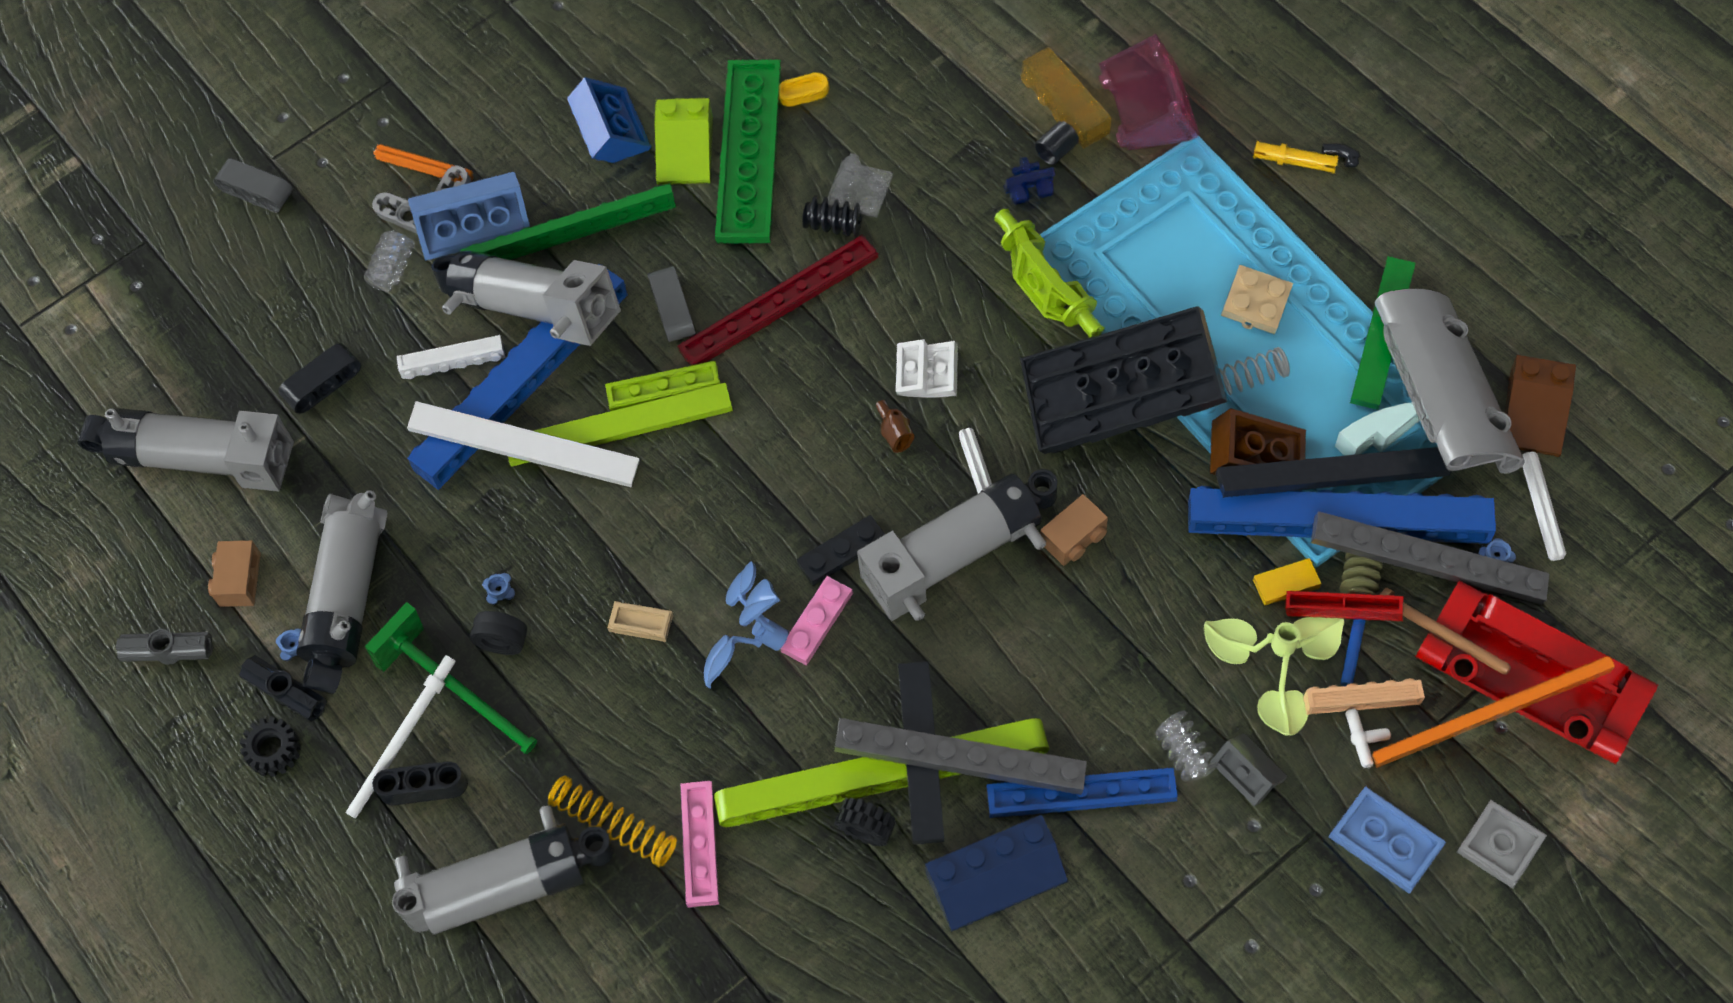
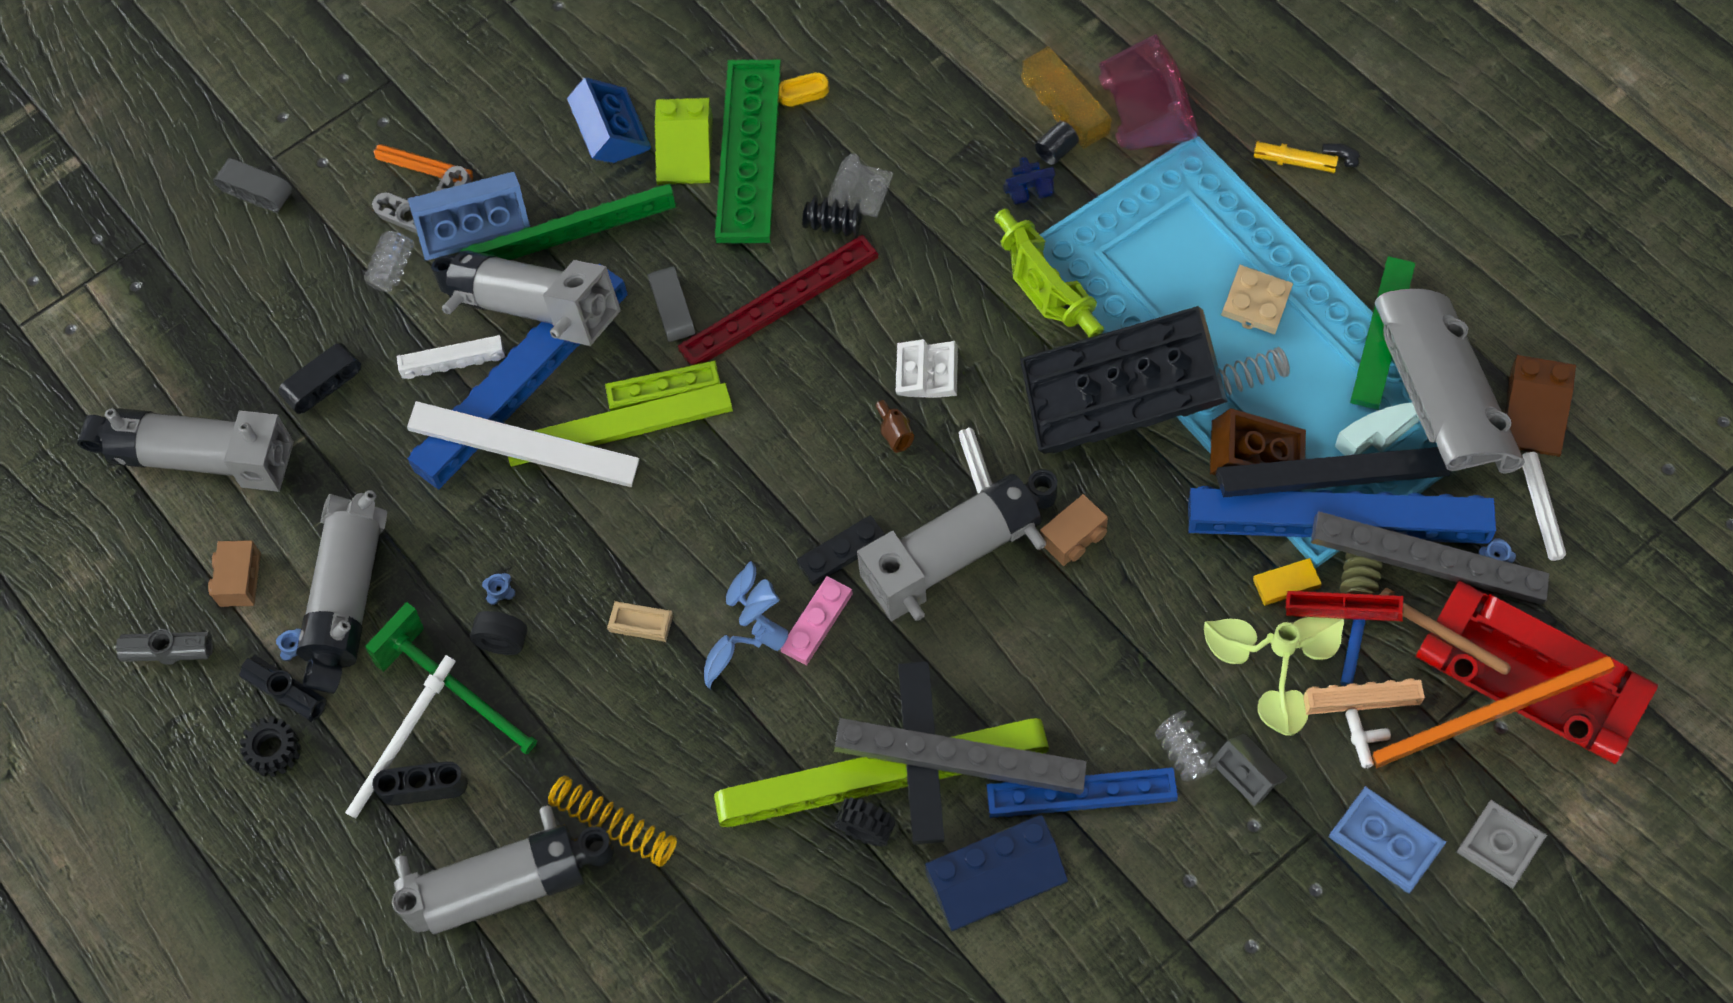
(699, 844): bright pink plate -> none

